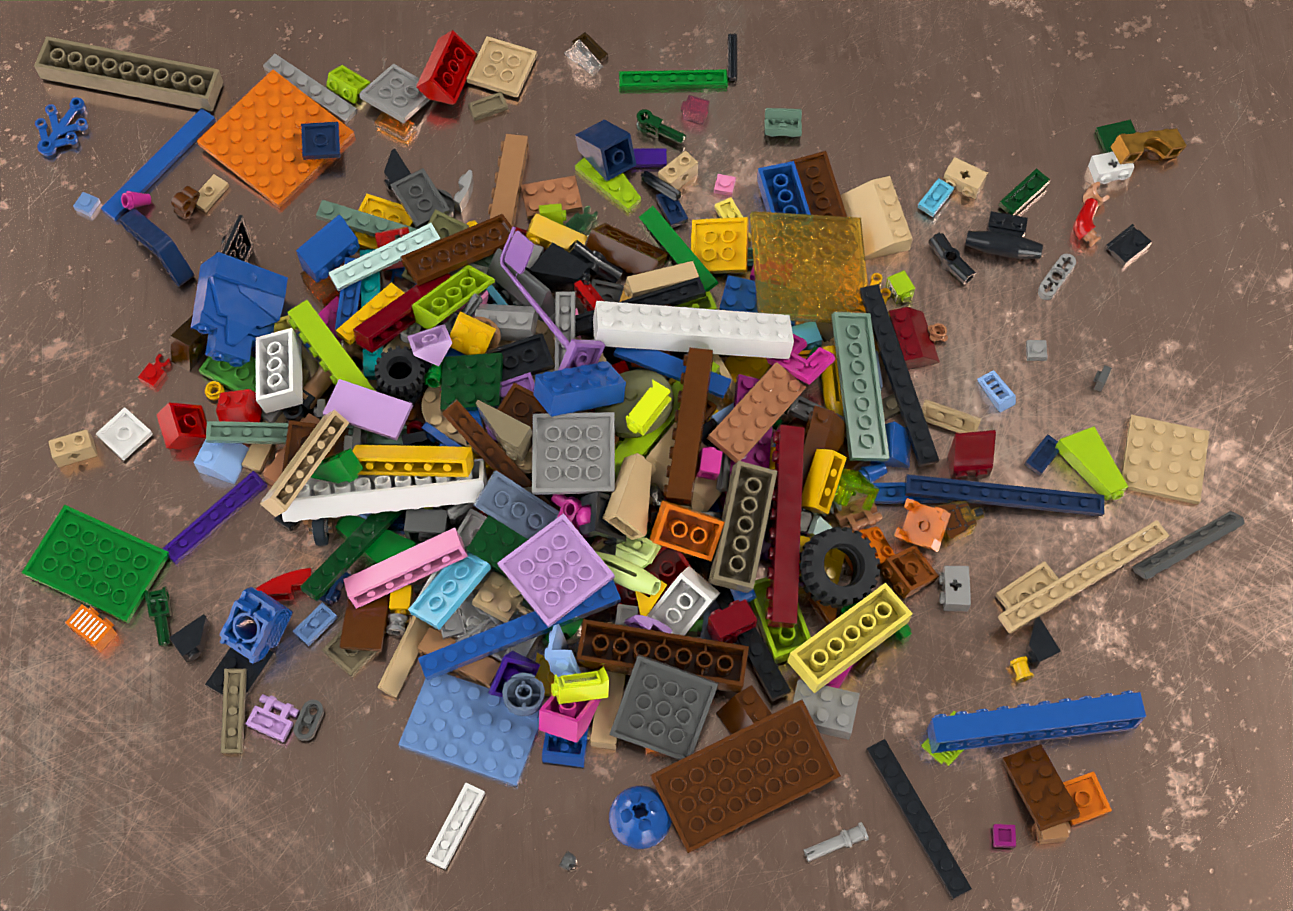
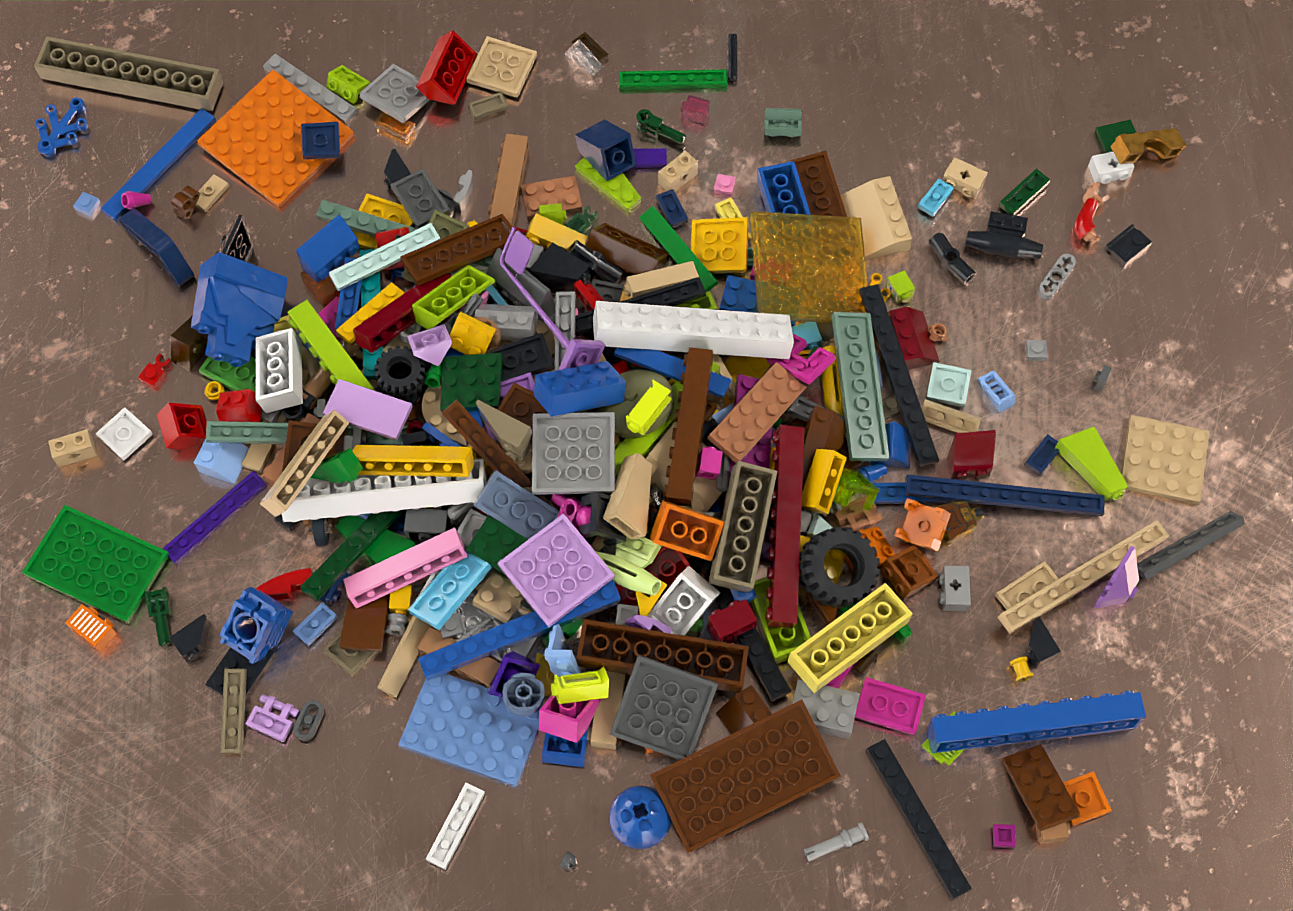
(661, 185): black axle -> none
(890, 706): none -> dark pink plate
(948, 384): none -> light aqua plate
(1122, 583): none -> medium lavender wedge

